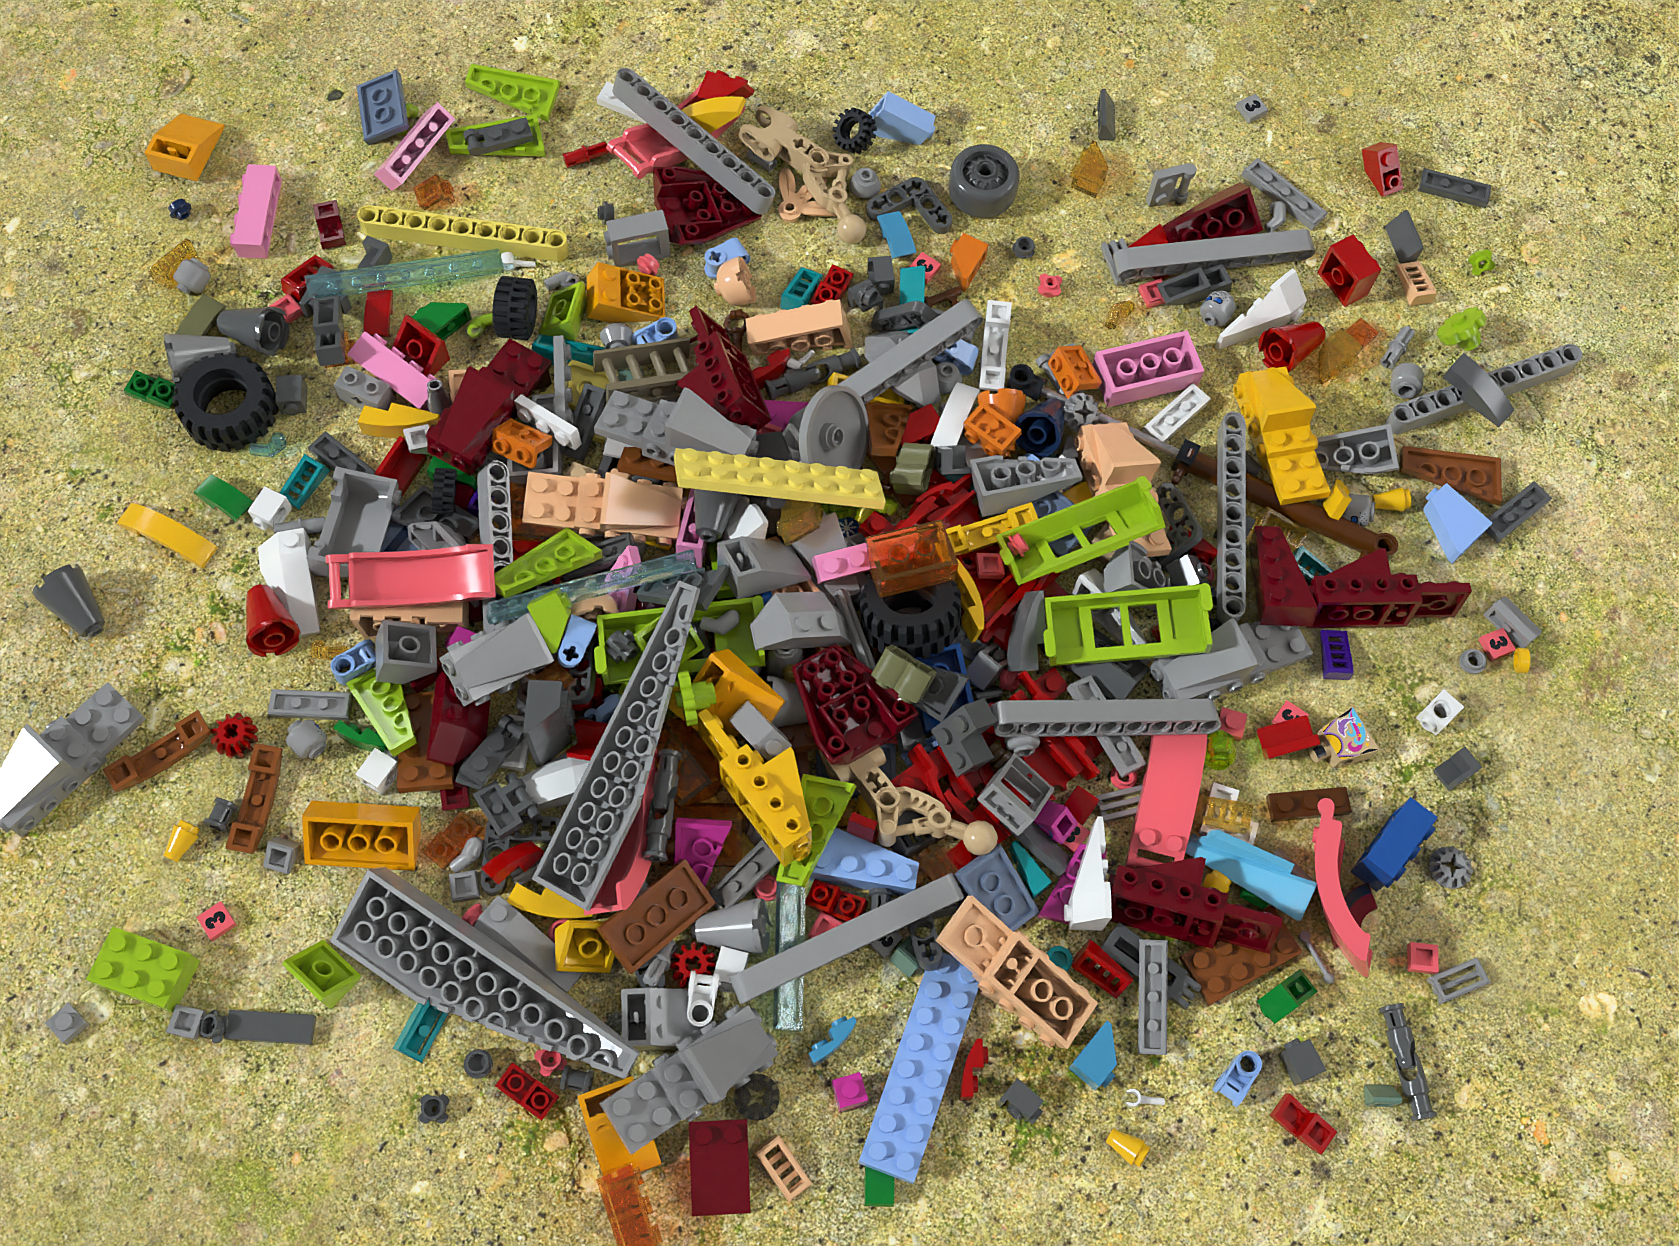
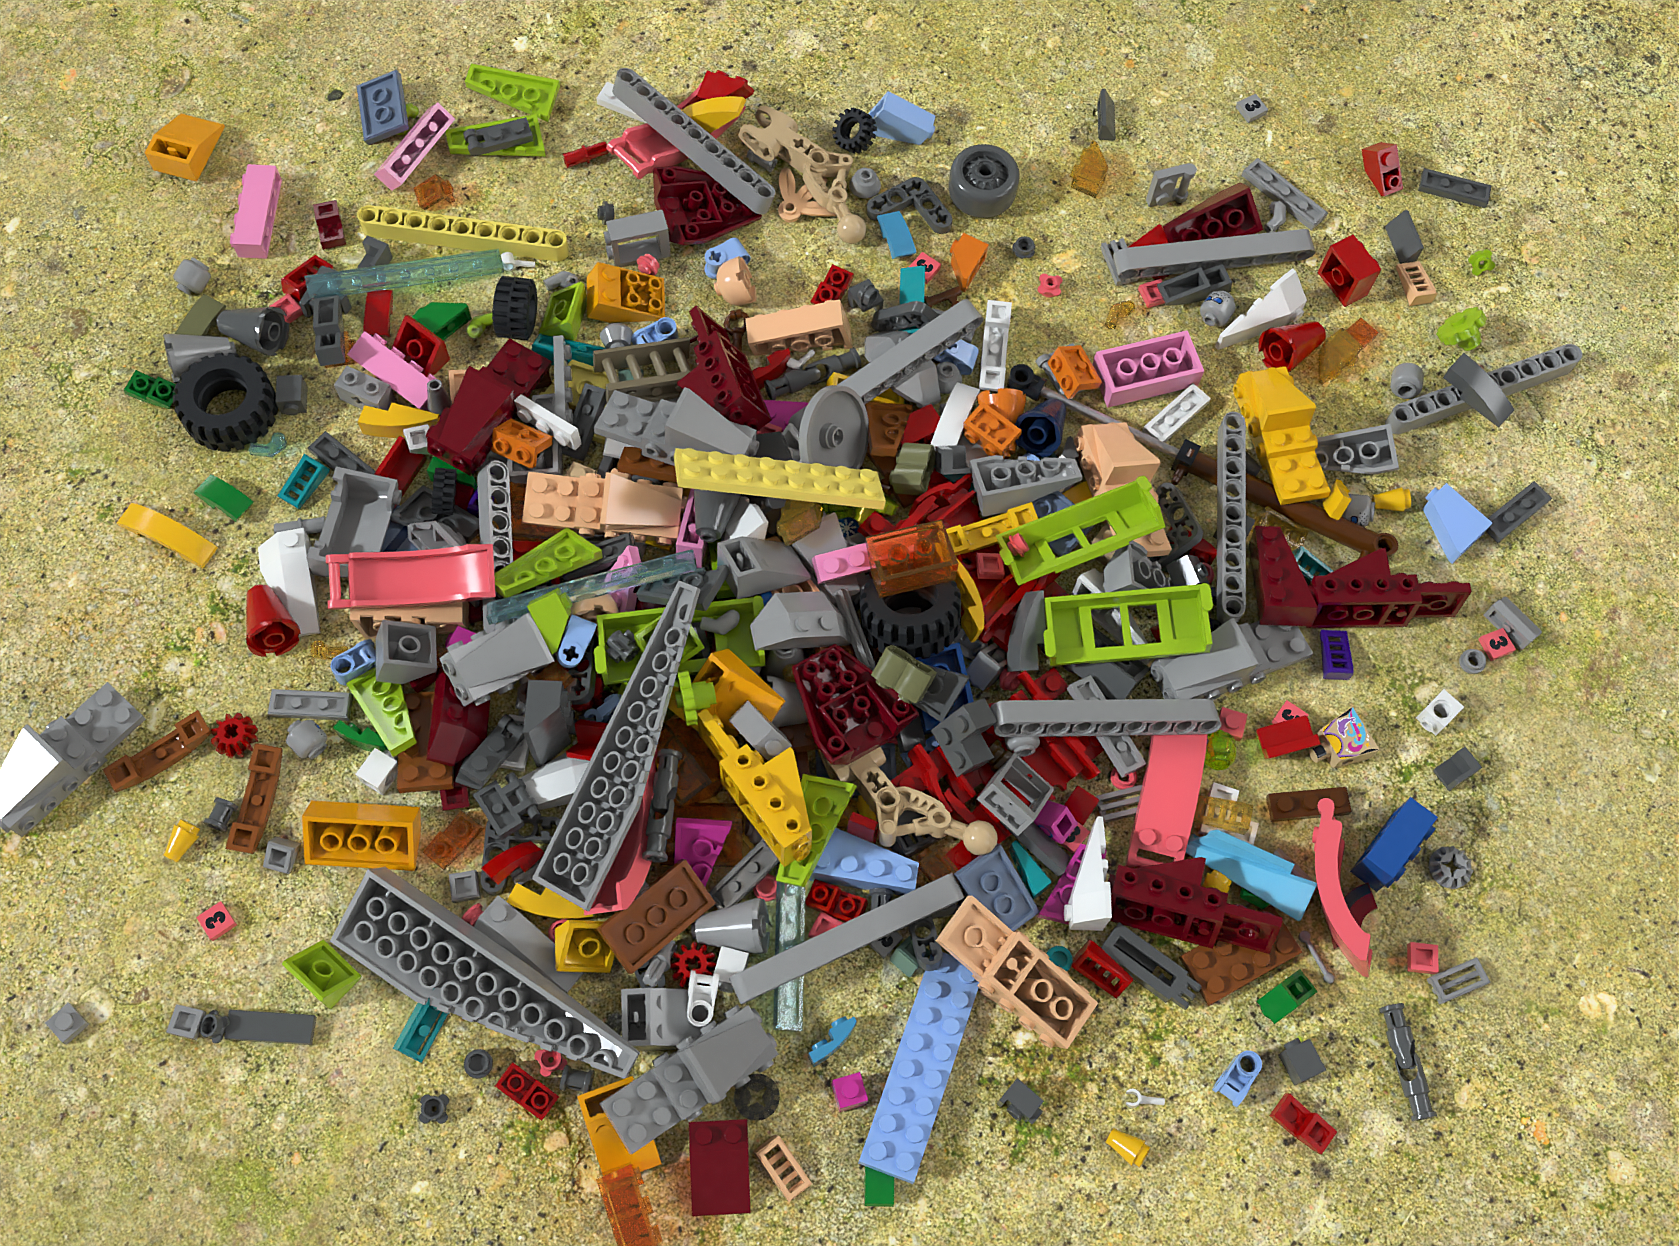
(71, 600): dark grey cone -> none
(143, 969): lime brick -> none
(164, 269): clear yellow slope -> none
(180, 209): dark blue plate -> none
(269, 509): white brick -> none
(469, 854): light grey arm -> none
(790, 300): teal slope -> none
(881, 273): dark grey brick -> none
(974, 1063): red slope -> none
(992, 694): dark grey slope -> none
(1076, 403): light grey gear -> none
(1097, 1059): dark azure slope -> none
(1153, 997): light grey tile -> none
(1381, 1096): sand green slope -> none
(1397, 347): light grey axle -> none
(1465, 473): dark orange wing -> none
(1521, 660): yellow tile -> none

